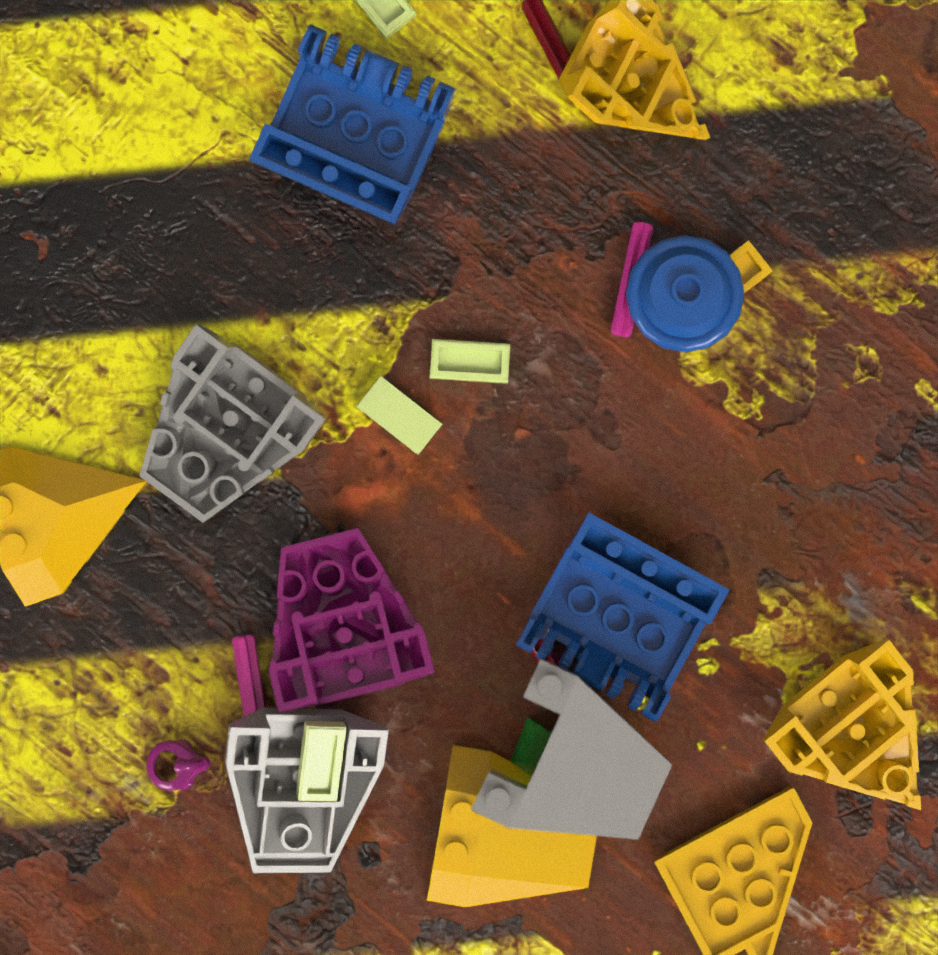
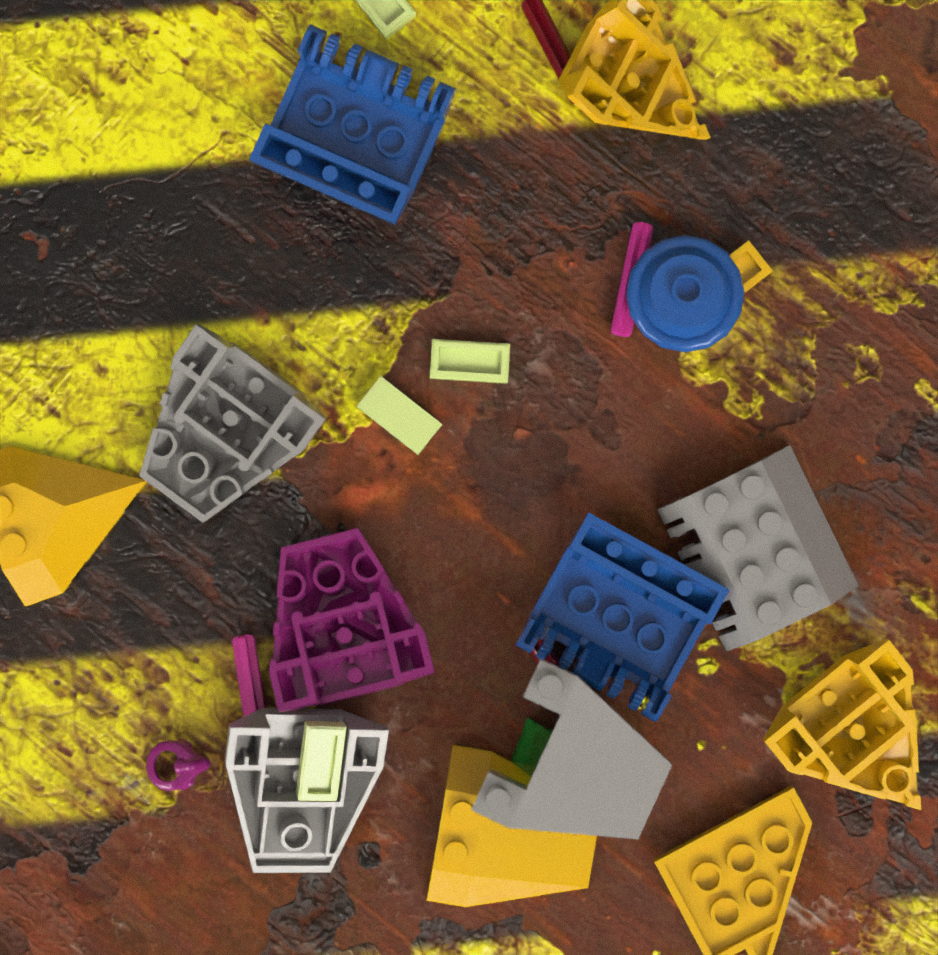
(765, 545): none -> light grey slope

